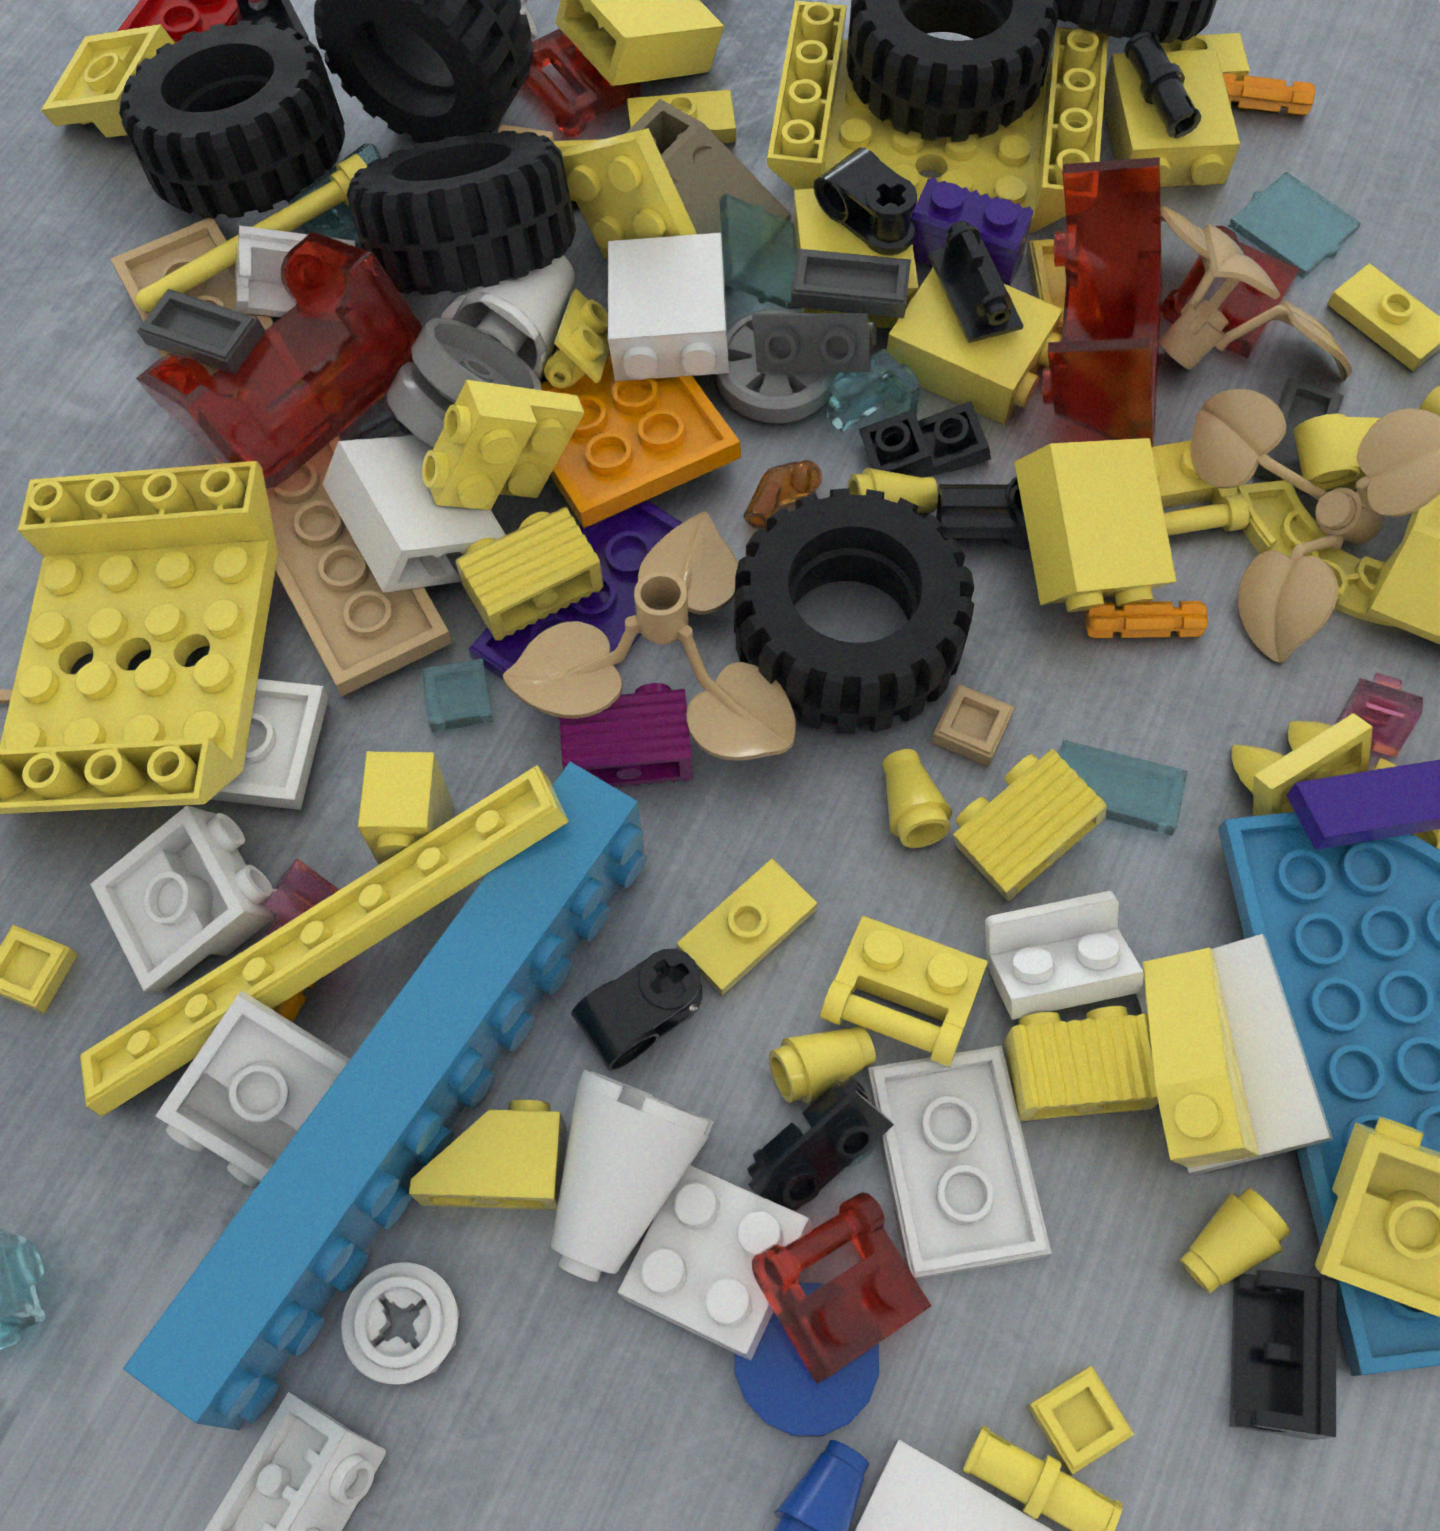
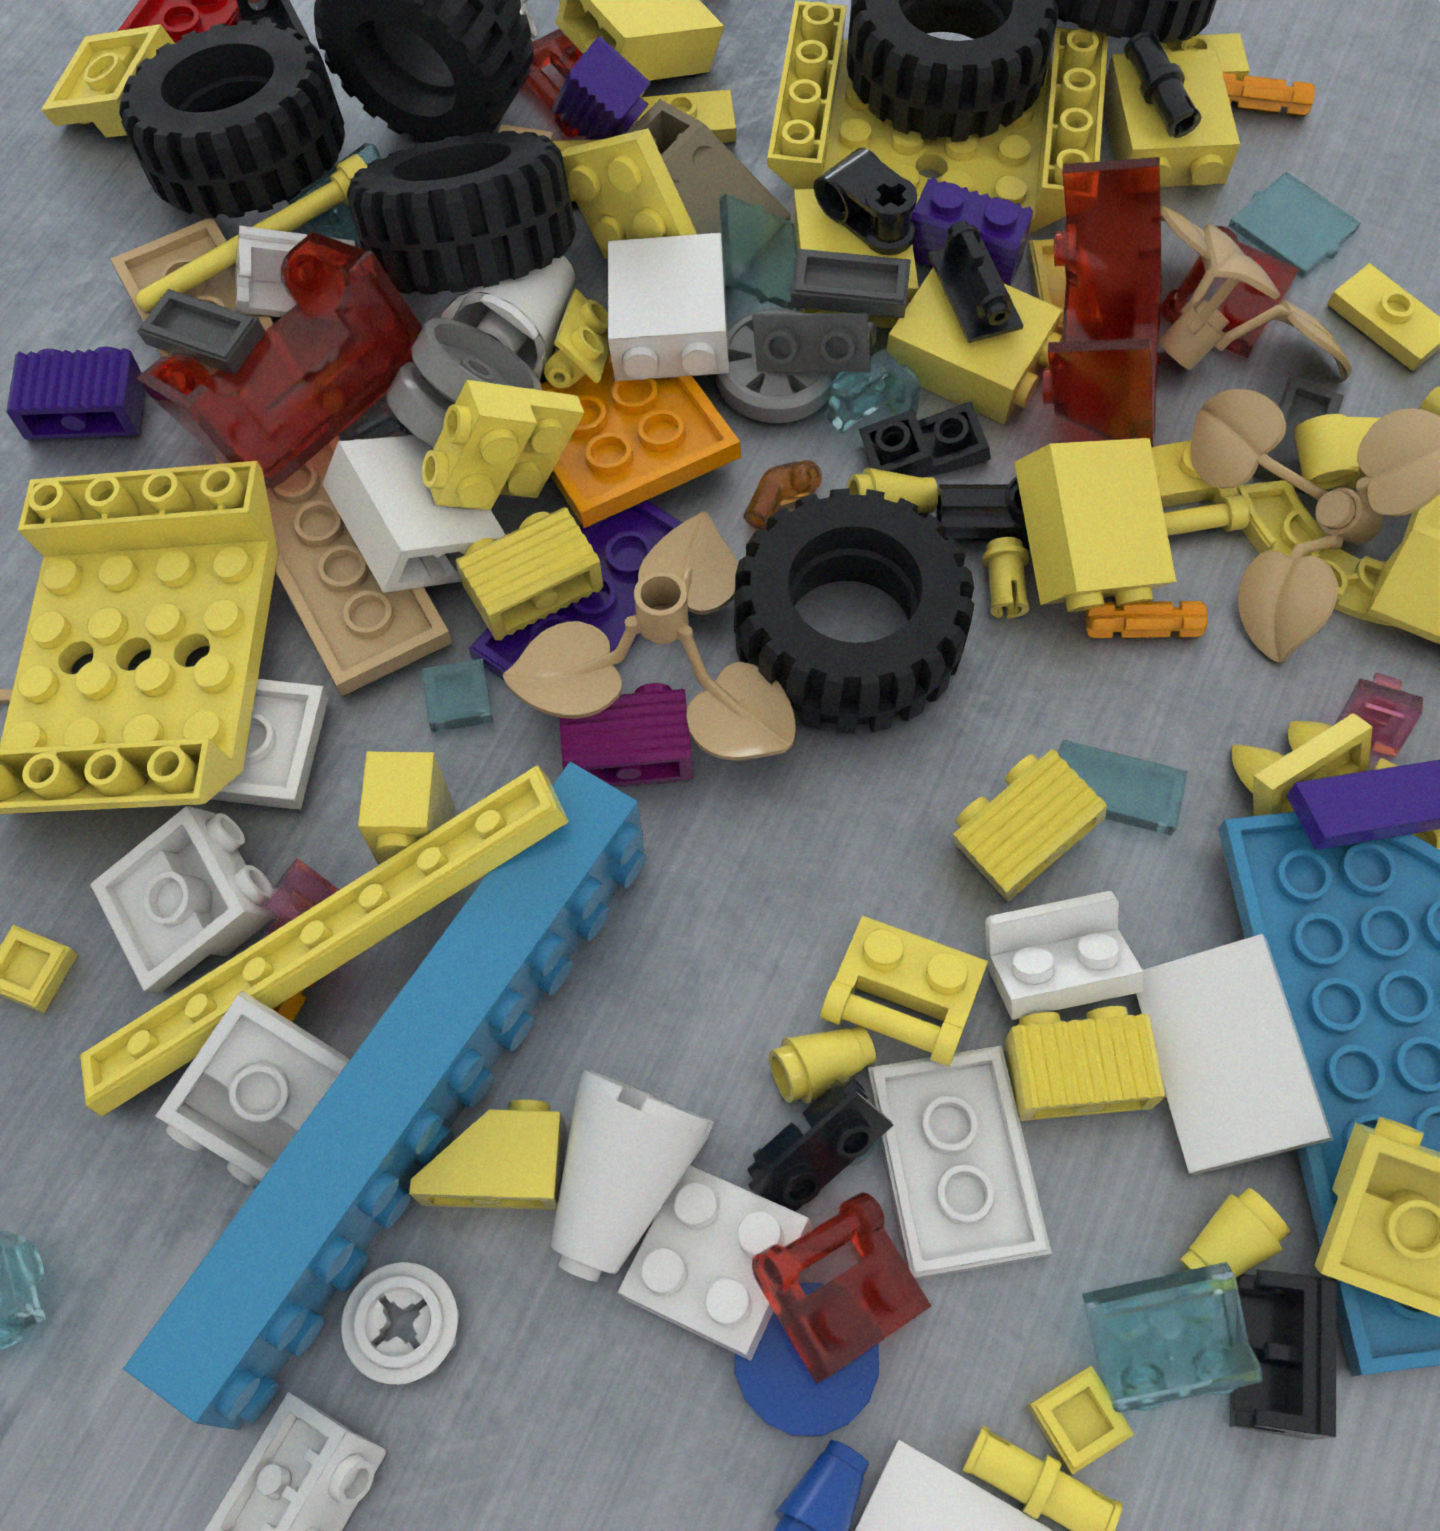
(76, 394): none -> dark purple brick
(601, 93): none -> dark purple brick
(633, 1012): black piece -> none
(747, 926): light yellow plate -> none
(915, 804): light yellow cone -> none
(972, 725): tan tile -> none
(1007, 580): none -> light yellow pin
(1171, 1338): none -> clear light blue bracket
(1196, 1062): light yellow slope -> none

